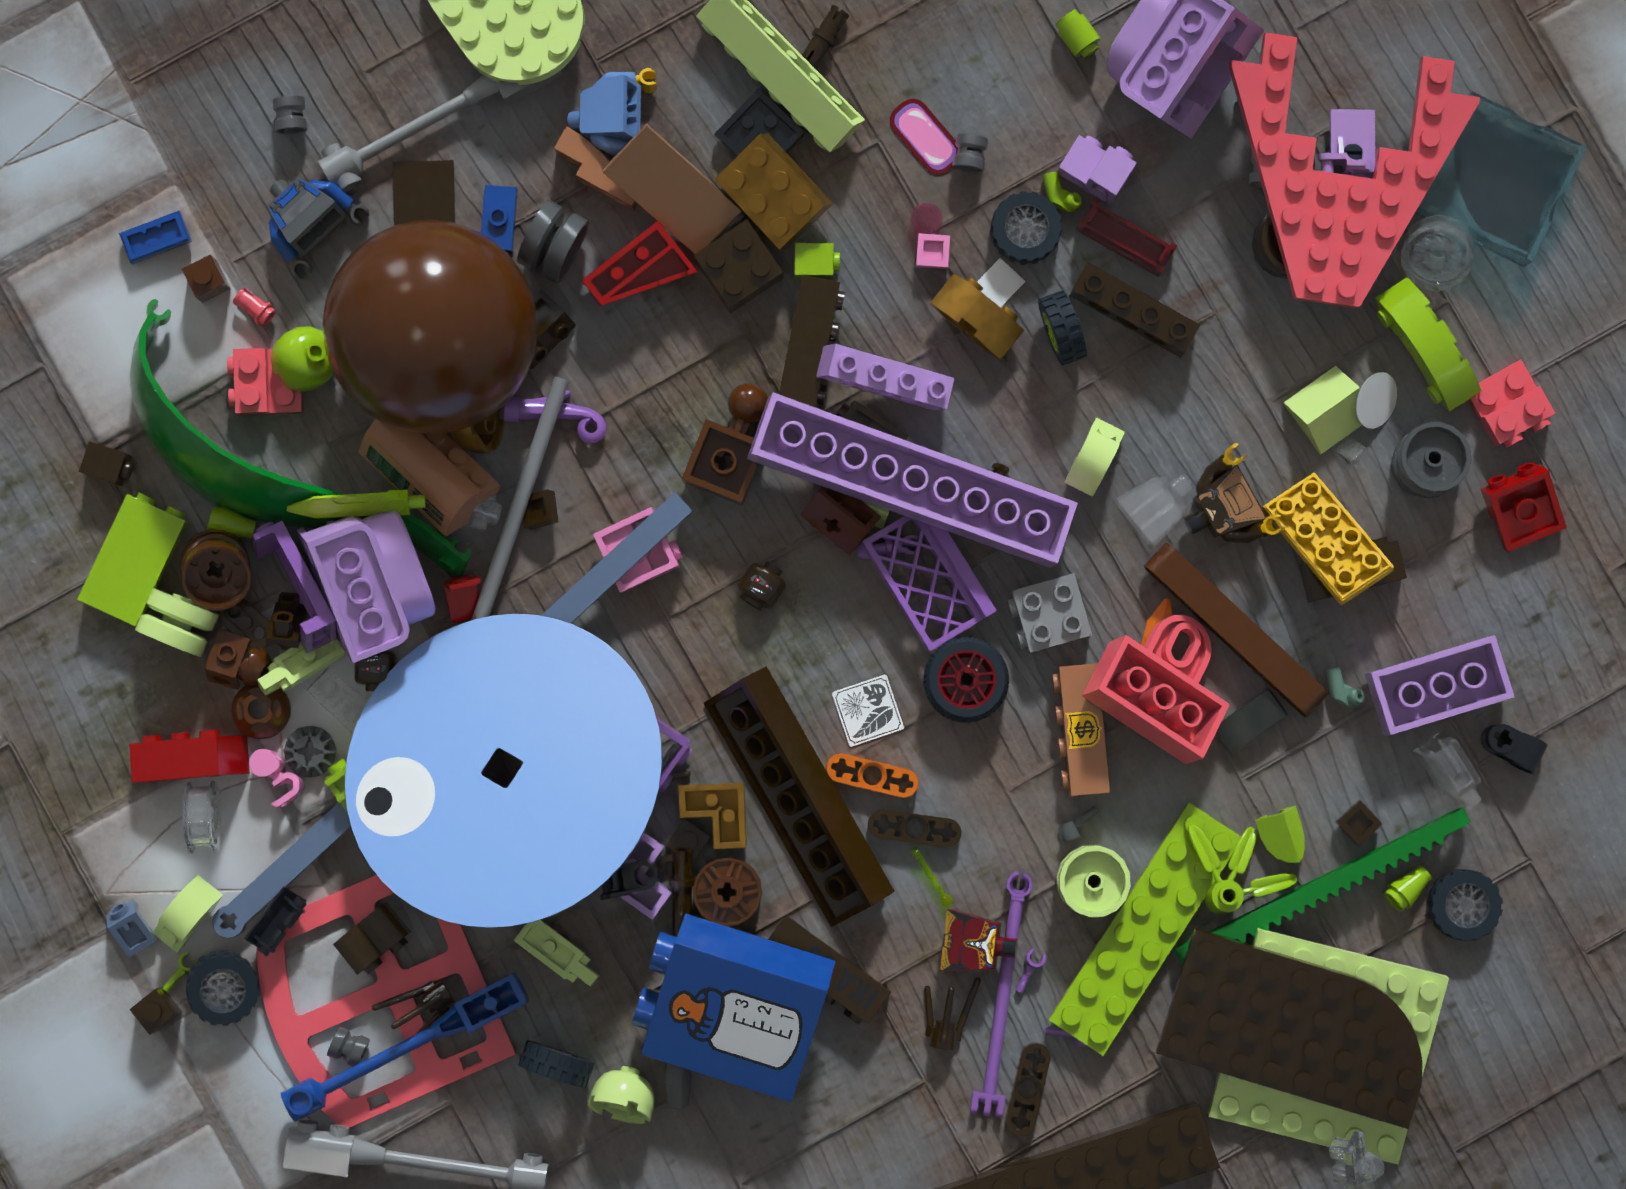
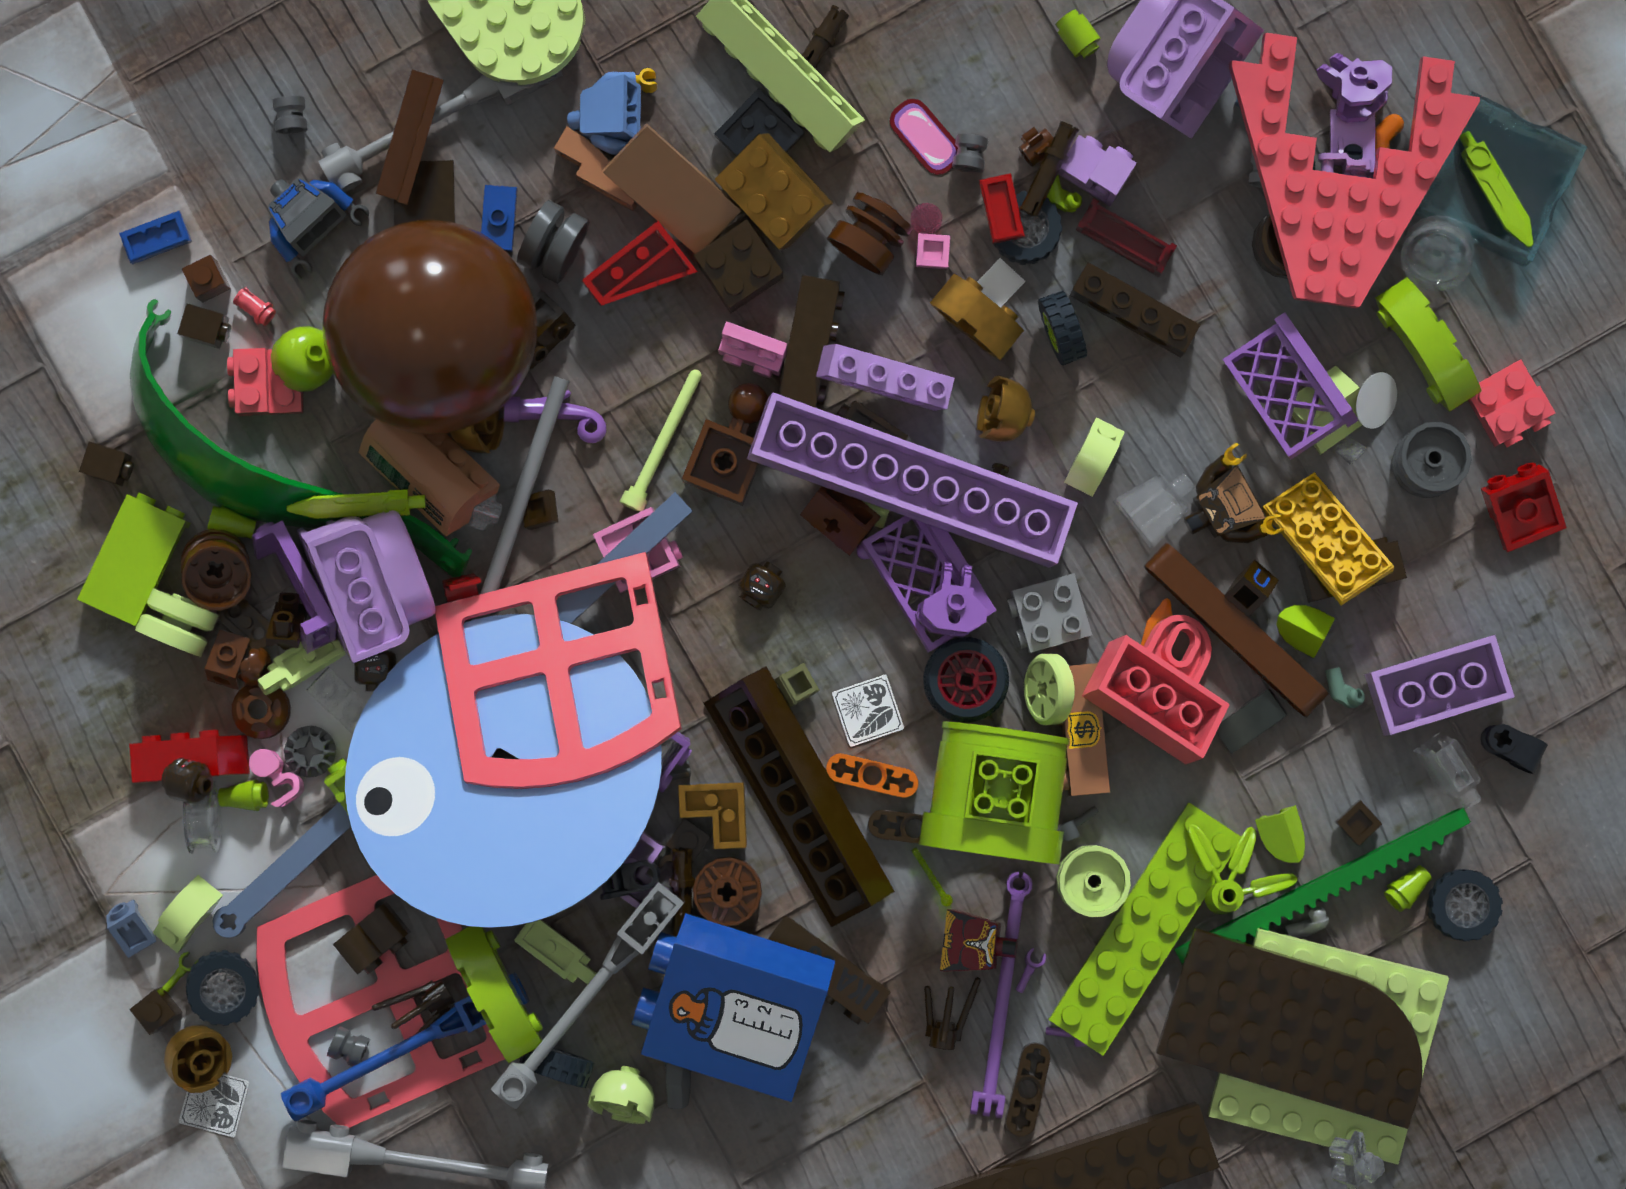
(187, 780): none -> dark brown head
(197, 1058): none -> pearl gold cylinder
(204, 326): none -> dark brown brick
(217, 1108): none -> clear sticker
(247, 795): none -> lime cone
(278, 916): black hinge -> none
(409, 136): none -> reddish brown fence
(493, 992): none -> lime brick
(555, 660): none -> coral window
(631, 941): none -> light grey bar
(636, 497): none -> yellowish green piece
(752, 348): none -> bright pink plate
(797, 685): none -> olive brick
(816, 260): lime brick -> none
(872, 229): none -> reddish brown wheel
(952, 602): none -> medium lavender hinge
(997, 793): none -> lime cylinder
(1001, 208): none -> red tile
(1005, 411): none -> pearl gold cylinder
(1034, 145): none -> reddish brown gear
(1049, 689): none -> yellowish green wheel
(1054, 158): none -> dark brown pin
(1251, 588): none -> dark brown brick
(1302, 929): none -> light grey arm
(1304, 627): none -> lime brick
(1312, 370): none -> medium lavender fence
(1357, 85): none -> medium lavender hinge
(1388, 130): none -> orange arm
(1496, 189): none -> lime piece

